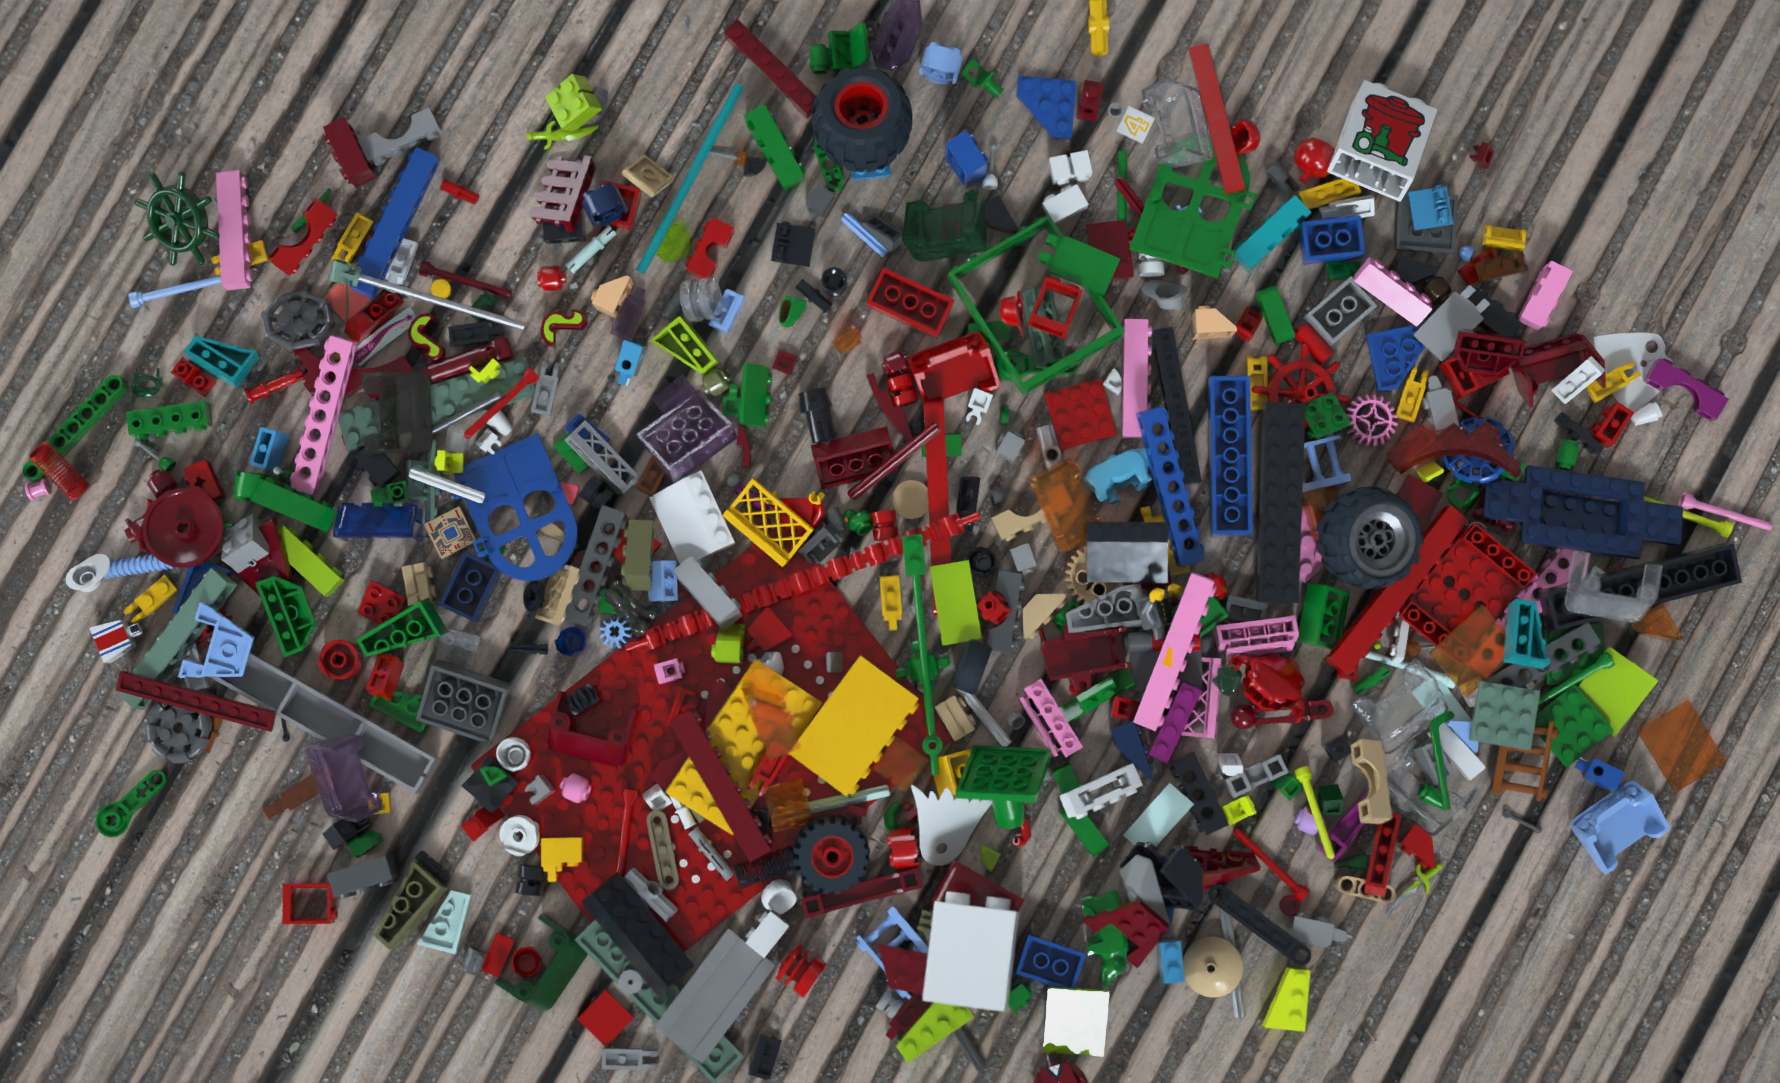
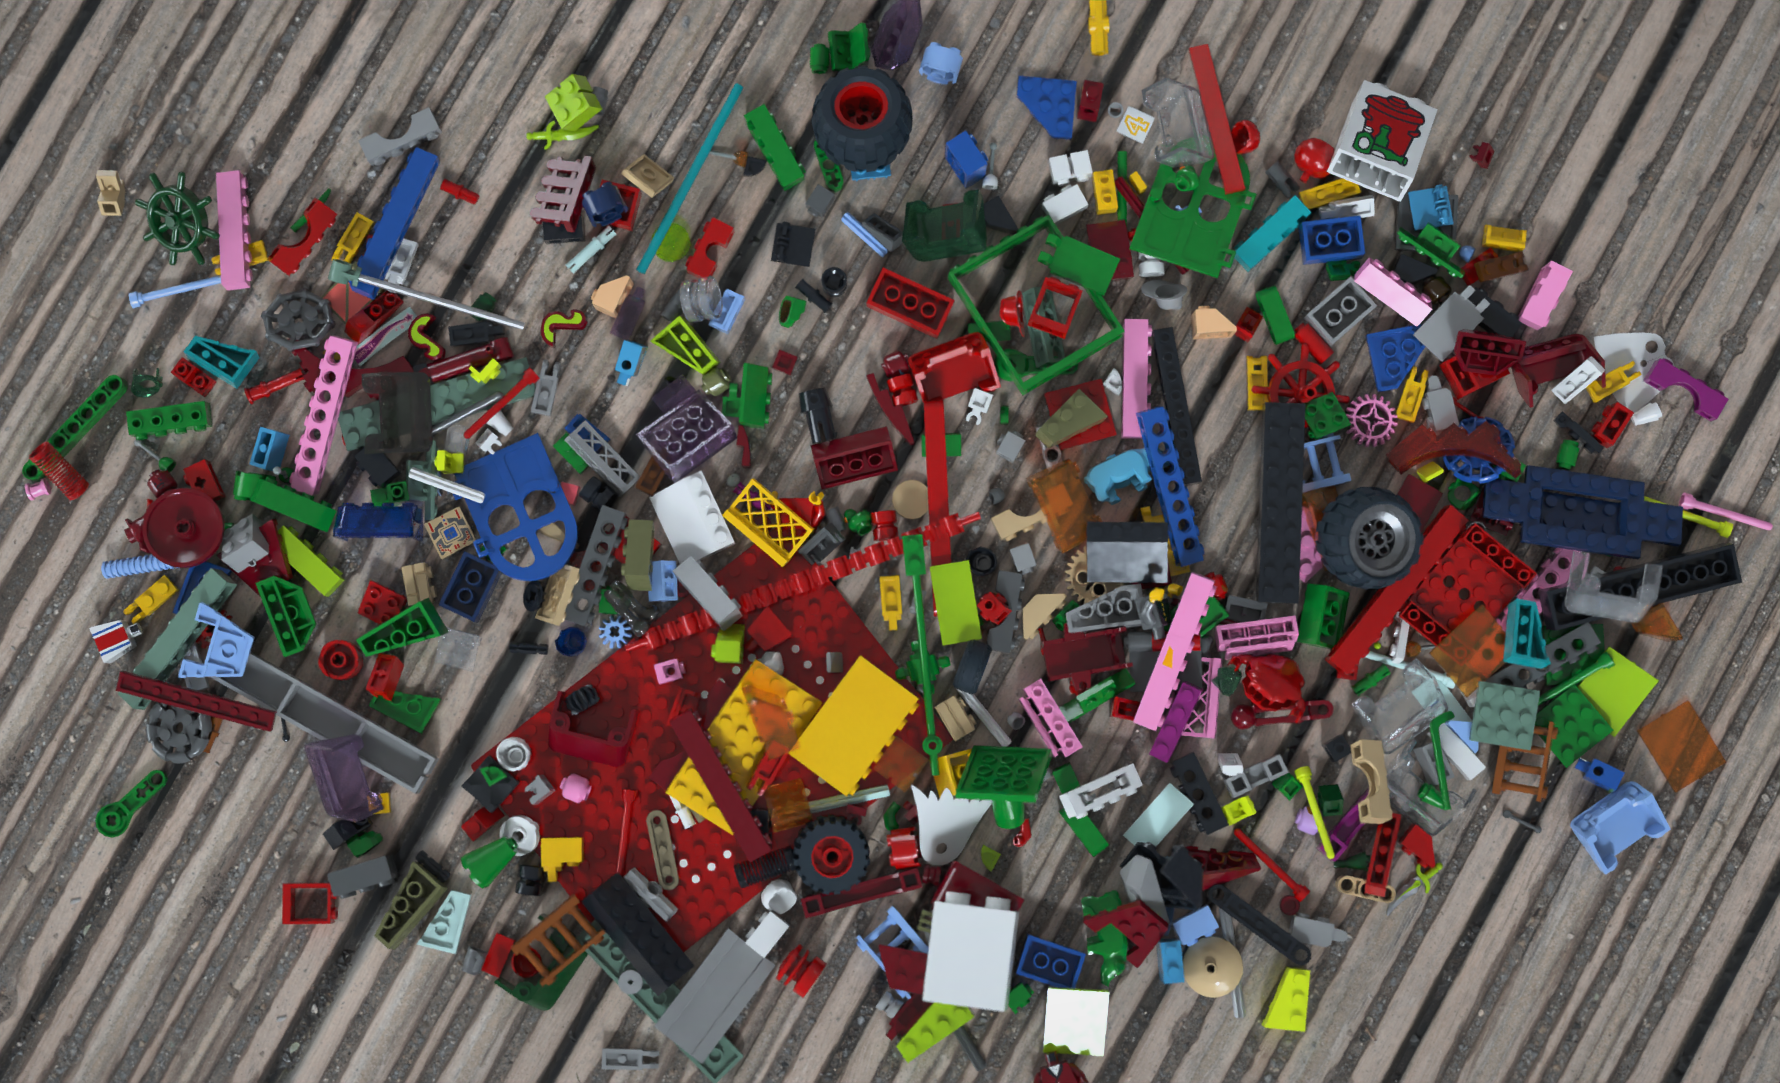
(89, 573): white piece -> none
(112, 192): none -> tan brick
(293, 797): copper piece -> none
(348, 152): dark red brick -> none
(427, 269): dark red piece -> none
(441, 288): yellow tile -> none
(463, 701): dark grey slope -> none
(489, 860): none -> green cone
(539, 933): none -> dark orange fence
(551, 278): red head -> none
(606, 1018): red tile -> none
(656, 798): white slope -> none
(711, 853): light grey pin -> none
(765, 1057): black hinge -> none
(771, 66): dark red arch -> none
(847, 340): clear orange brick -> none
(892, 462): dark red axle -> none
(931, 874): none -> dark red wheel
(968, 498): black hinge -> none
(983, 79): green bracket -> none
(1070, 419): none -> olive wedge
(1104, 192): none -> yellow brick
(1128, 743): dark blue slope -> none
(1137, 183): none -> yellow tile
(1187, 178): none -> green animal
(1195, 925): none -> light blue brick
(1229, 456): blue brick -> none
(1436, 245): none -> green bracket

